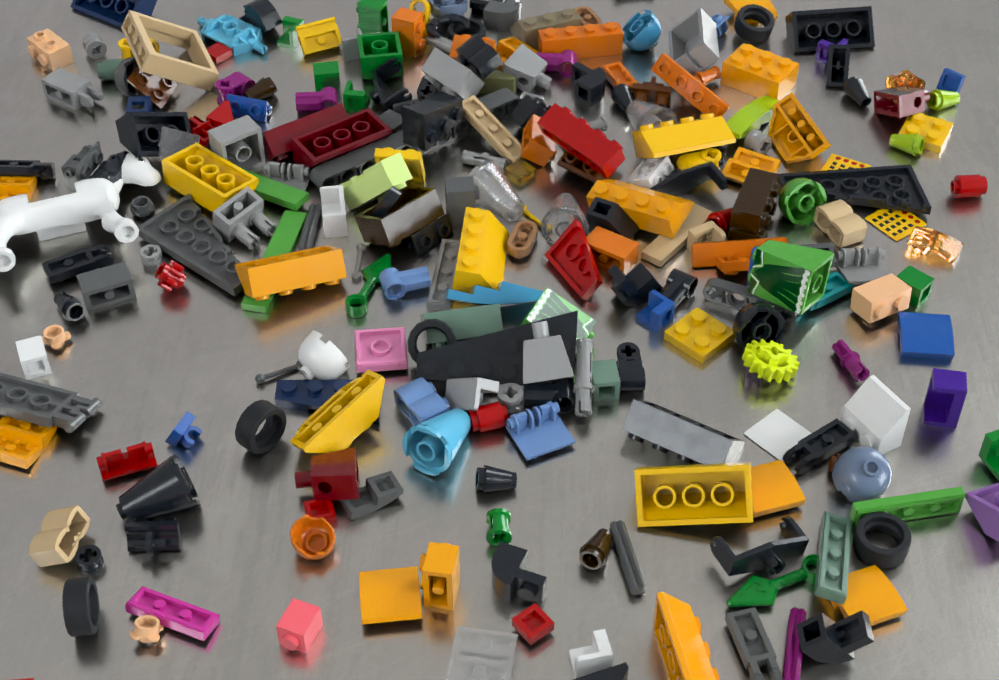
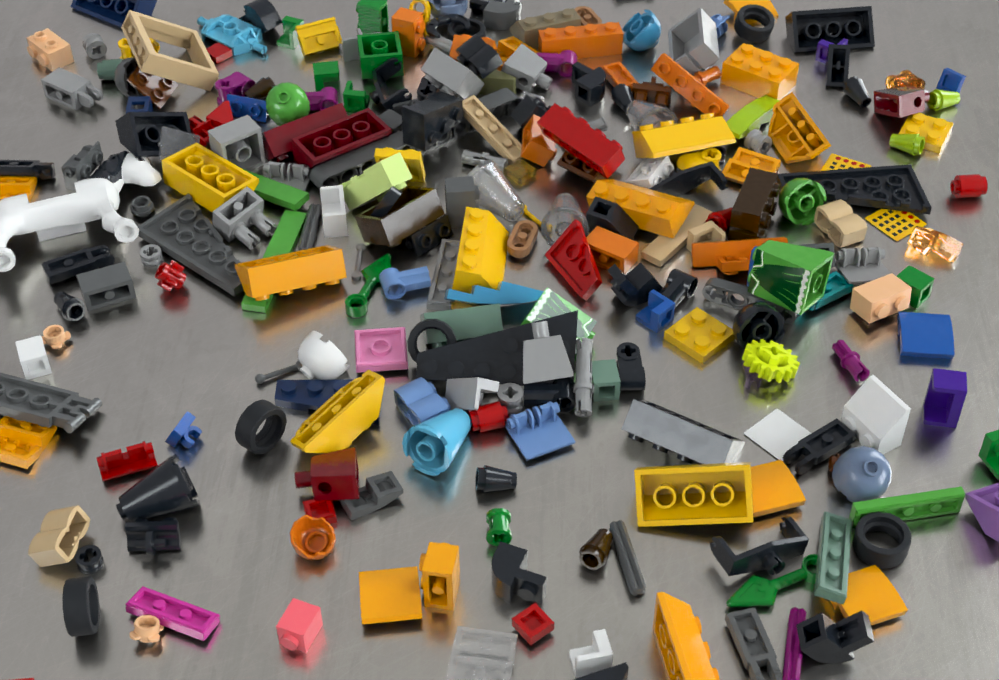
(287, 103): none -> bright green cylinder

